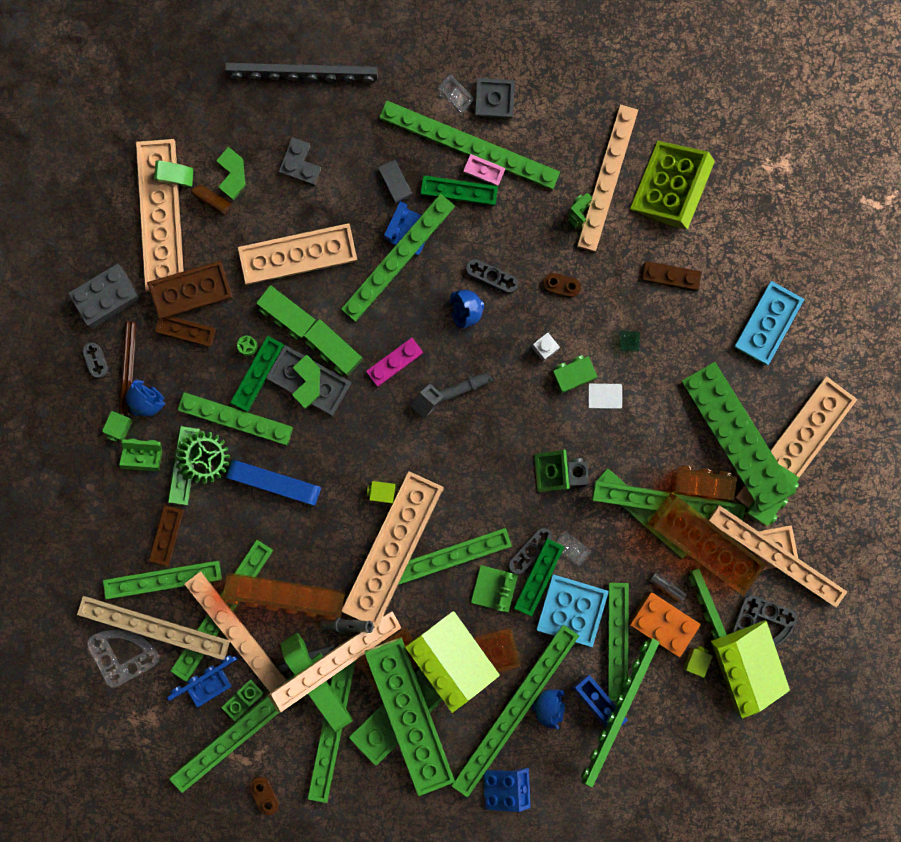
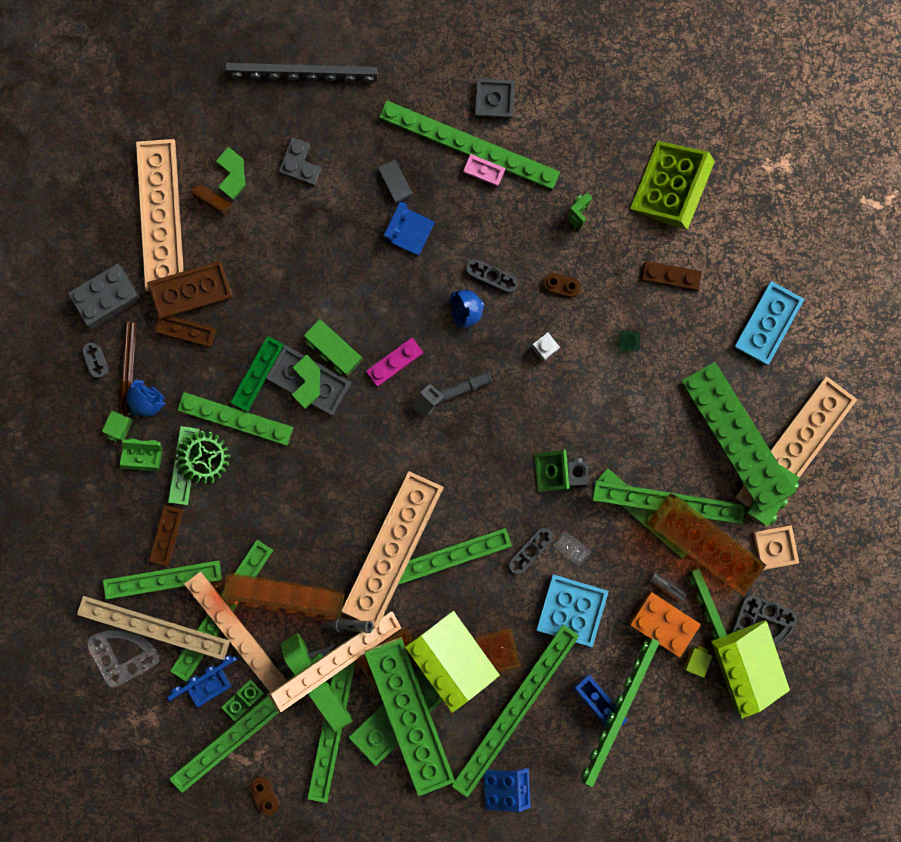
(173, 173): slope -> none
(243, 345): bright green wheel -> none
(273, 482): blue beam -> none
(285, 313): bright green brick -> none
(297, 254): light nougat plate -> none
(381, 492): lime brick -> none
(398, 257): bright green plate -> none
(455, 93): clear slope -> none
(459, 190): green plate -> none
(494, 588): bright green hinge -> none
(539, 577): green plate -> none
(549, 708): blue cylinder -> none
(574, 374): bright green brick -> none
(605, 395): white sticker -> none
(607, 178): light nougat plate -> none
(617, 638): bright green plate -> none
(703, 483): clear orange brick -> none
(777, 556): light nougat plate -> none

